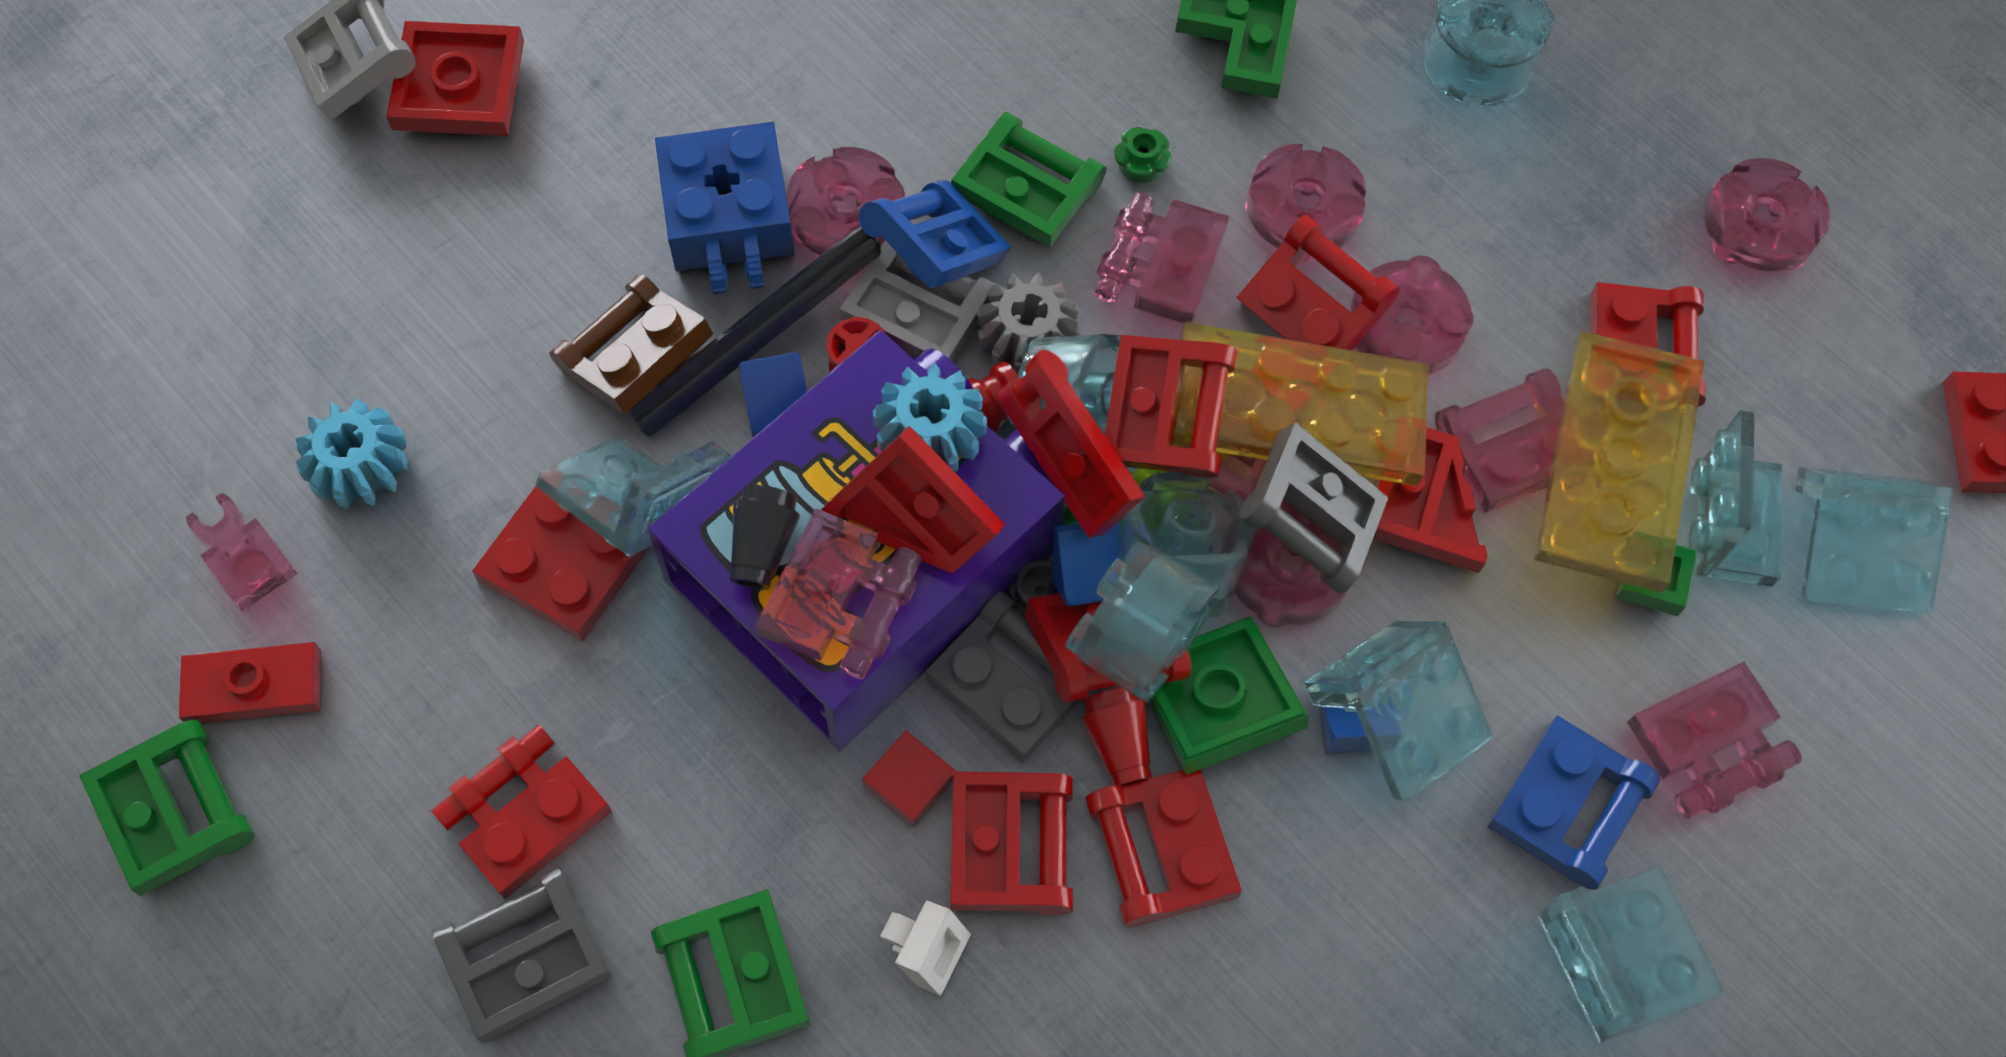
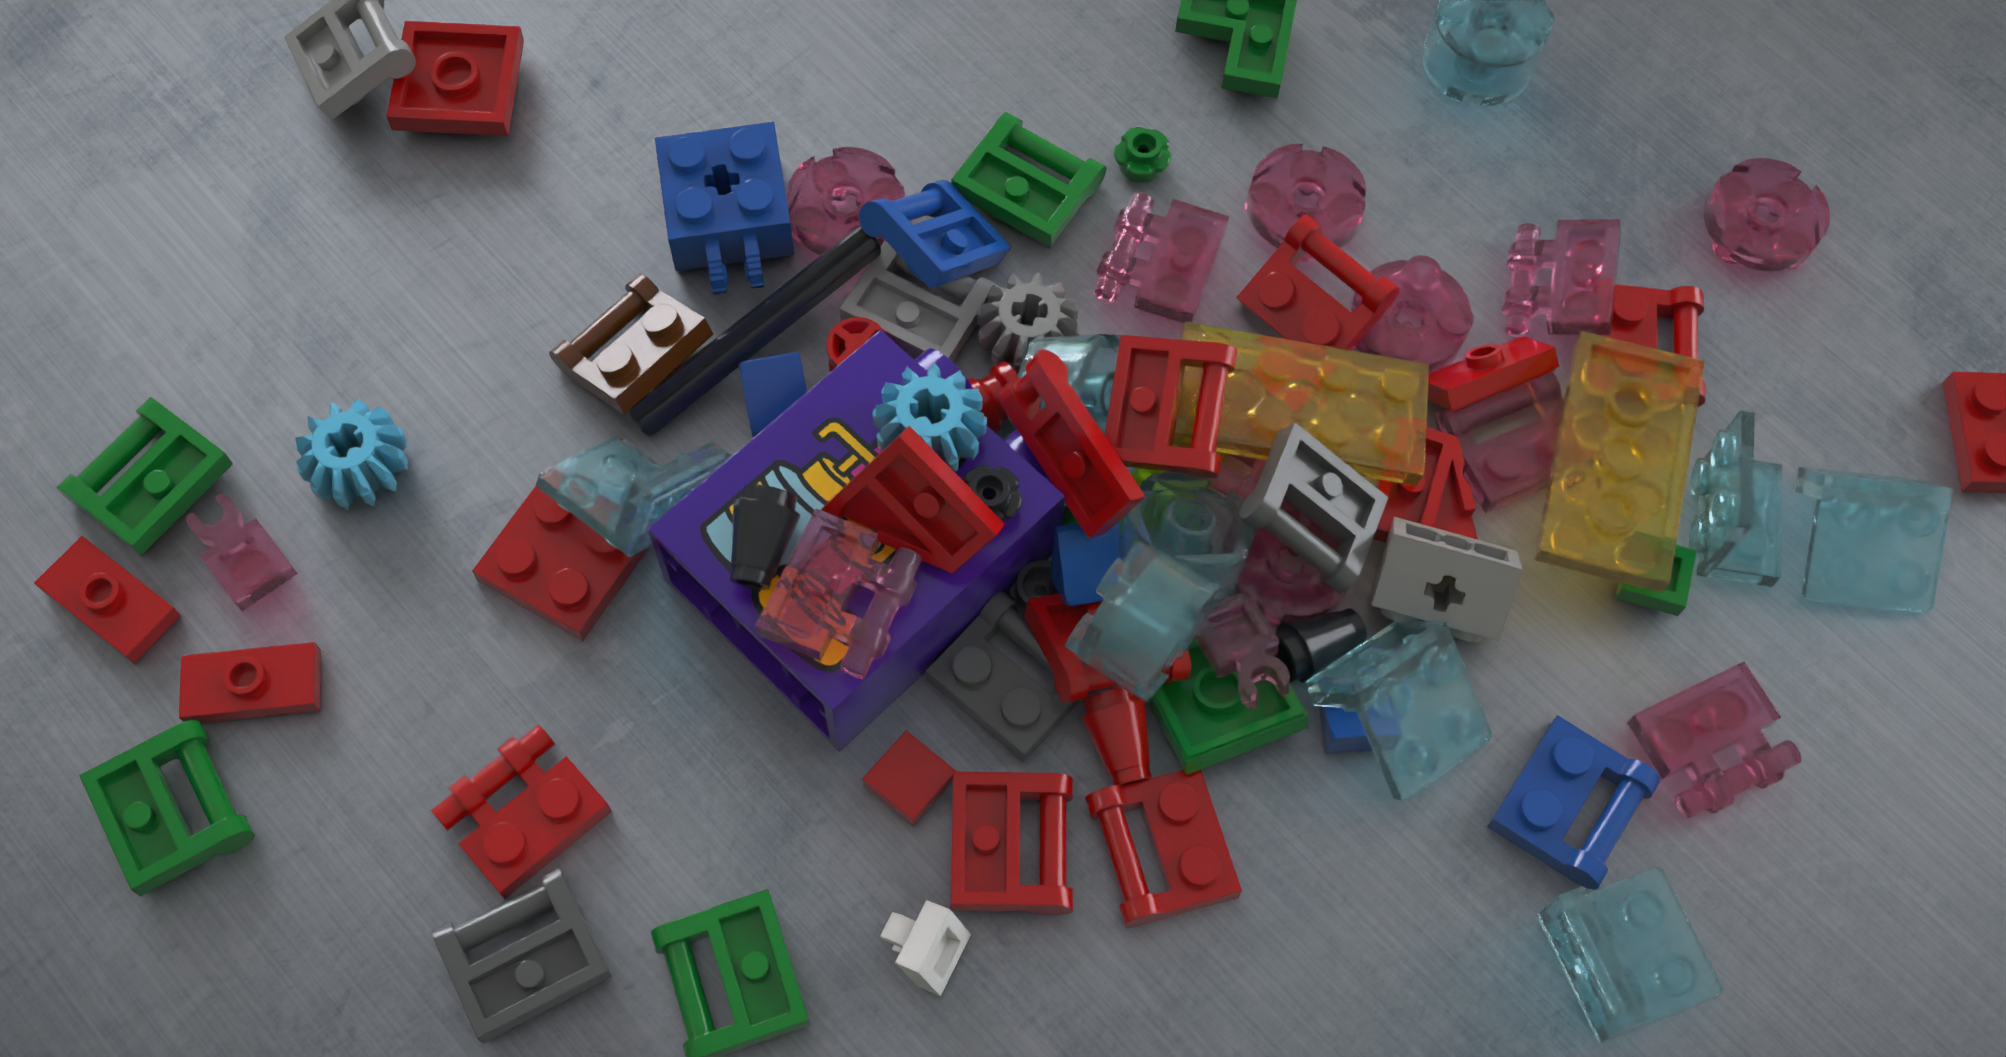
(107, 599): none -> red plate
(156, 485): none -> green plate
(1002, 483): none -> black plate
(1242, 641): none -> clear pink plate
(1318, 641): none -> black cone
(1420, 556): none -> light grey brick
(1490, 371): none -> red plate
(1582, 277): none -> clear pink plate

